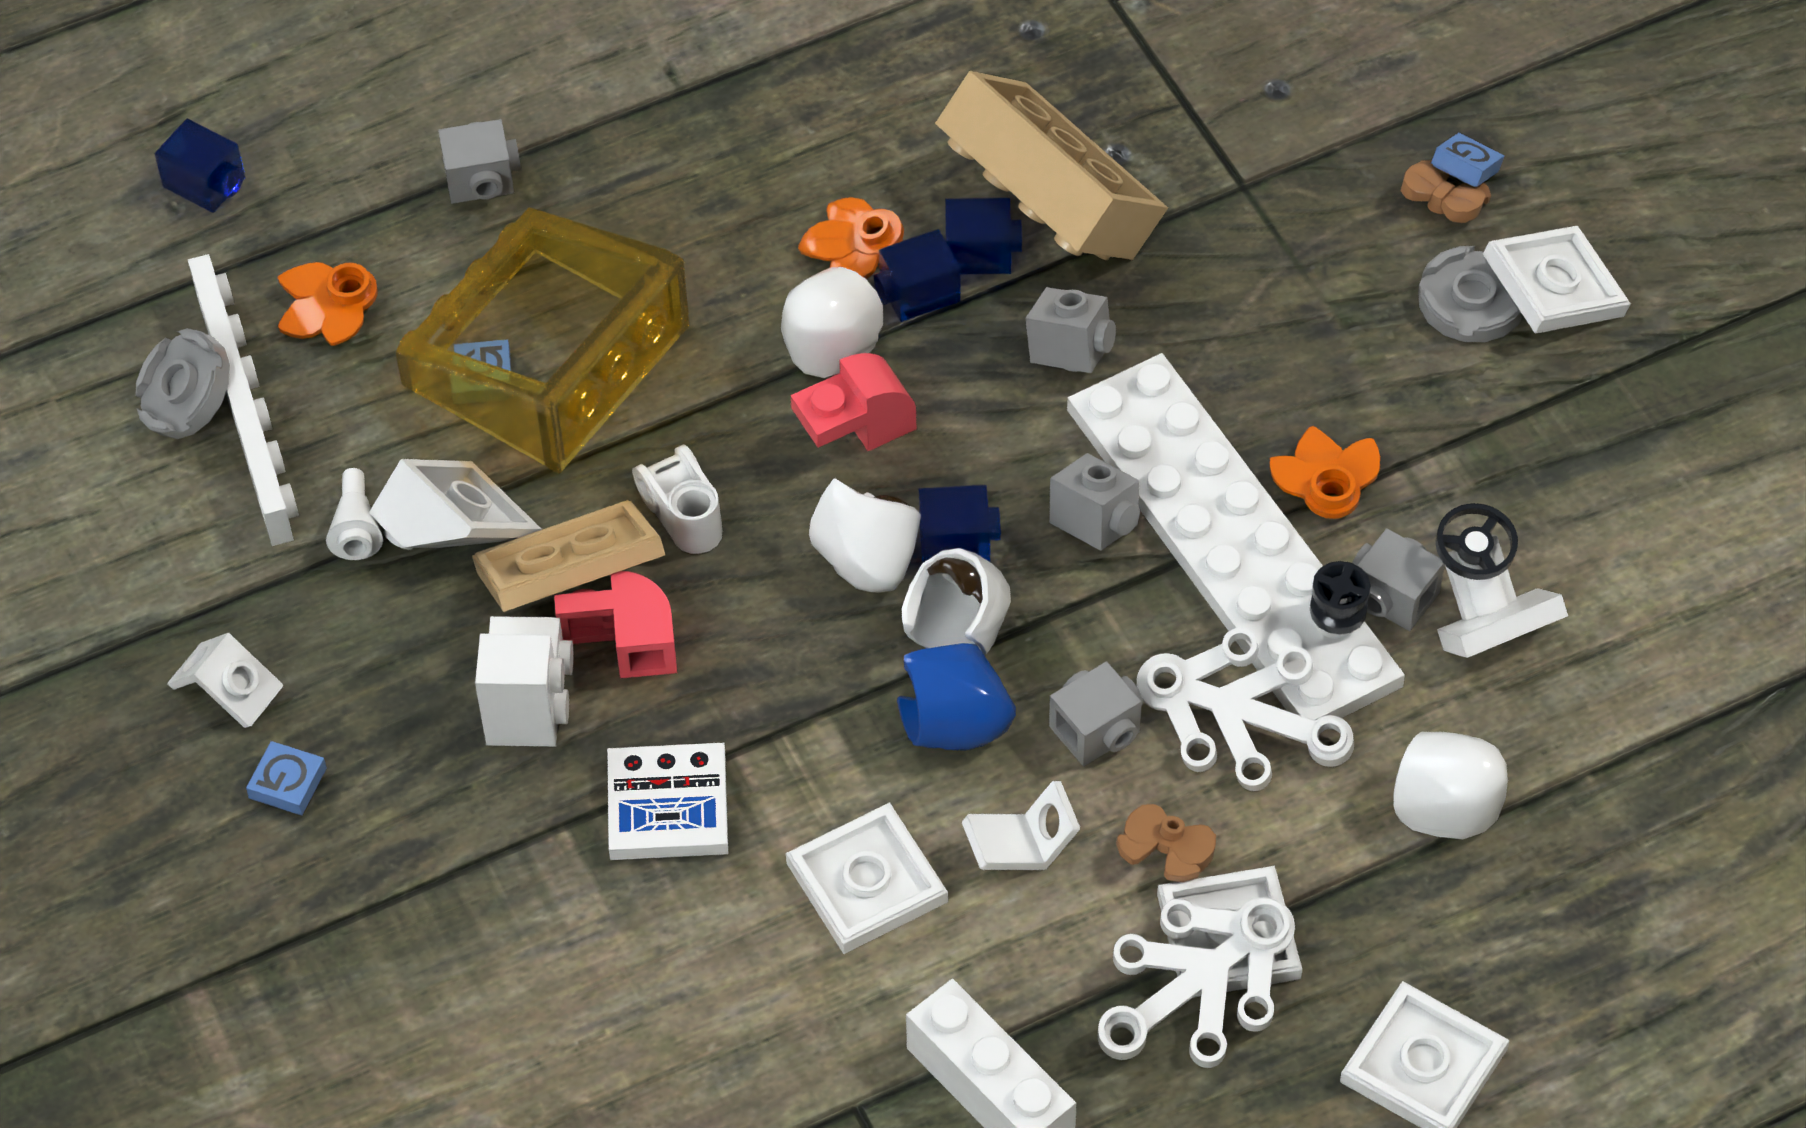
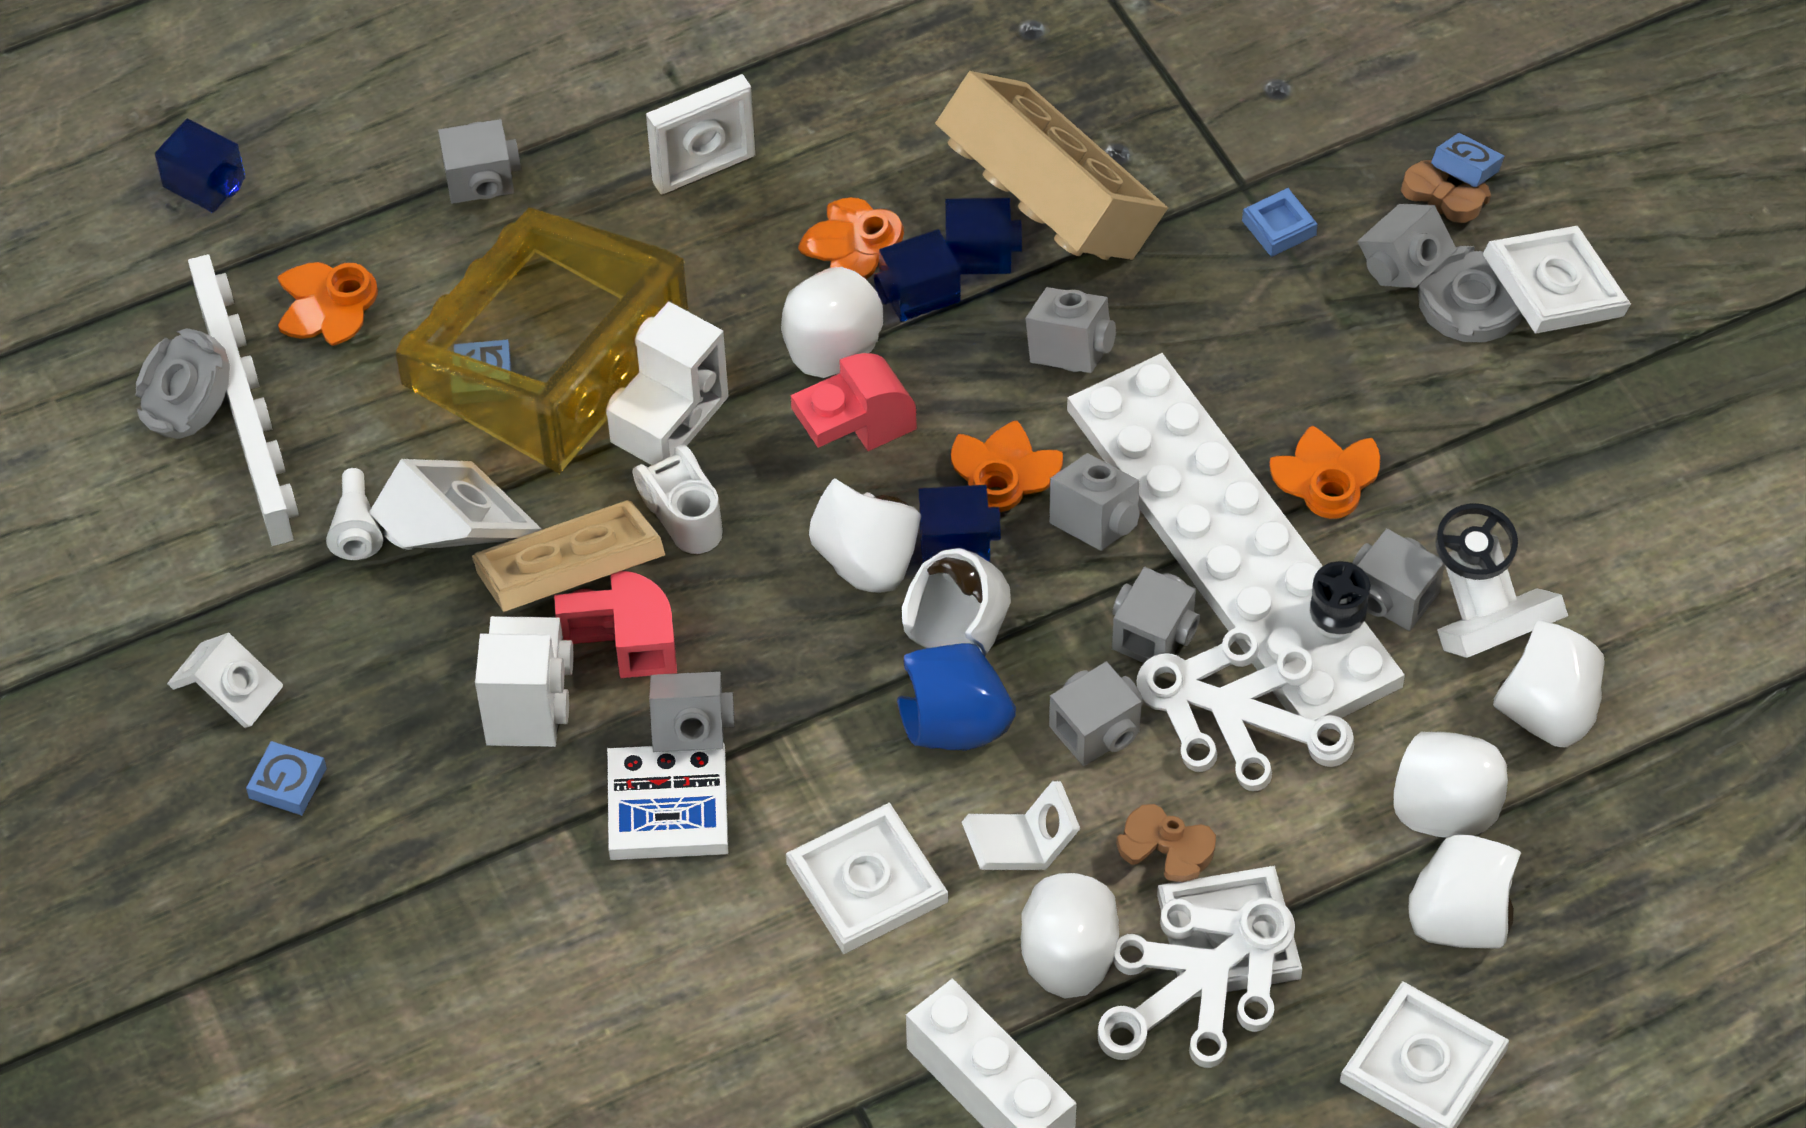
(676, 385): none -> white brick
(689, 711): none -> light grey brick
(701, 134): none -> white tile
(1006, 463): none -> orange plate
(1069, 933): none -> white piece
(1154, 616): none -> light grey brick
(1279, 222): none -> medium blue tile
(1406, 245): none -> light grey brick
(1465, 894): none -> white piece
(1554, 685): none -> white piece

